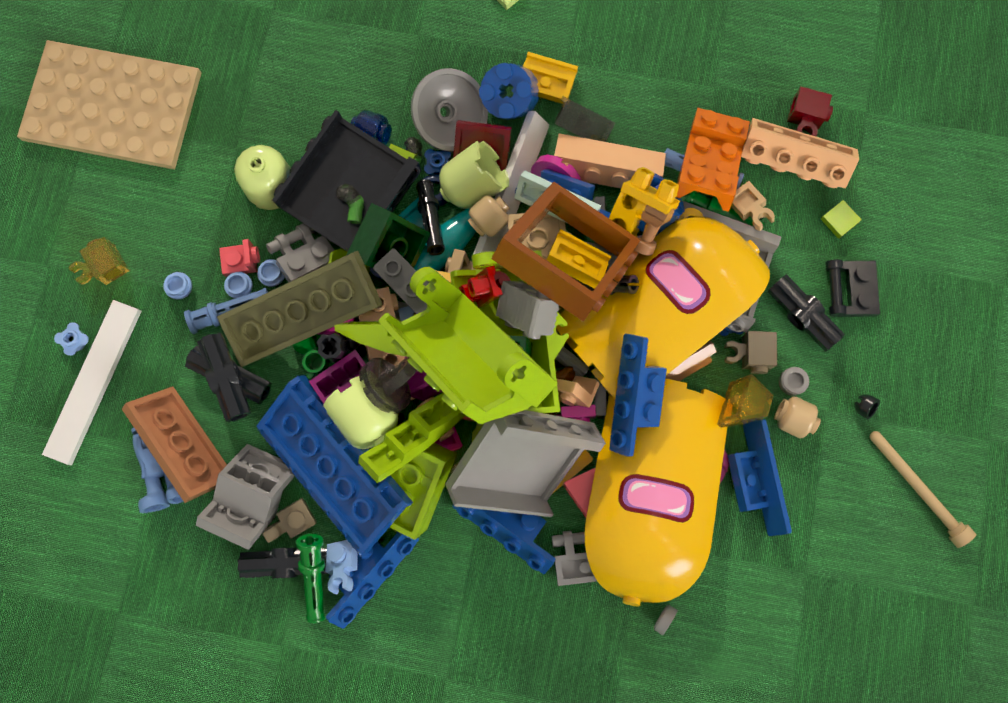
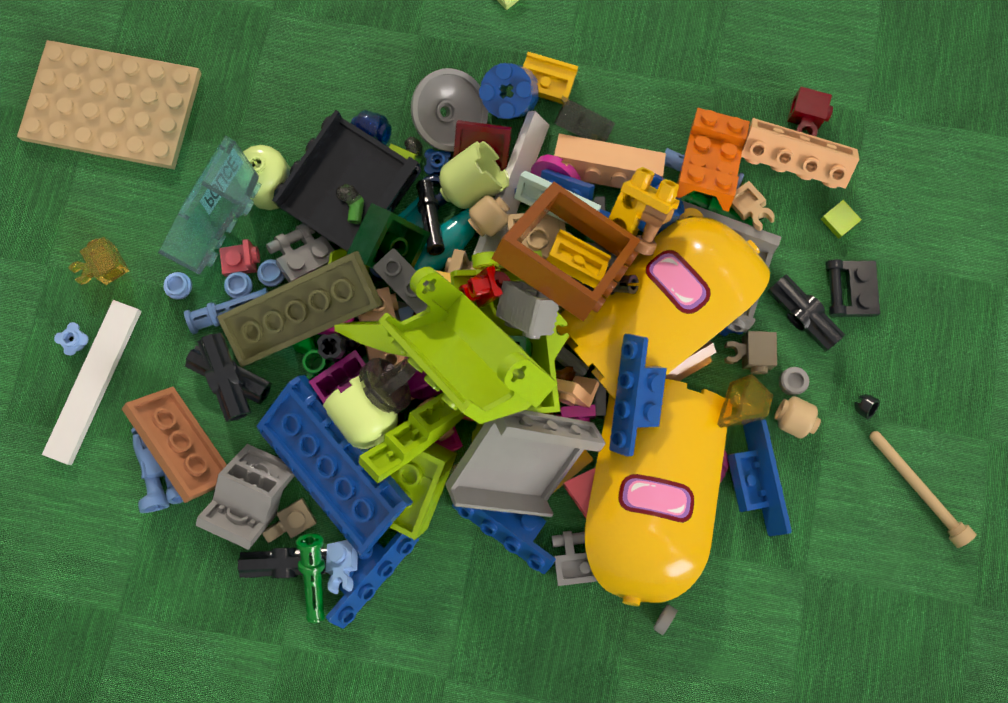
(211, 208): none -> clear light blue windscreen

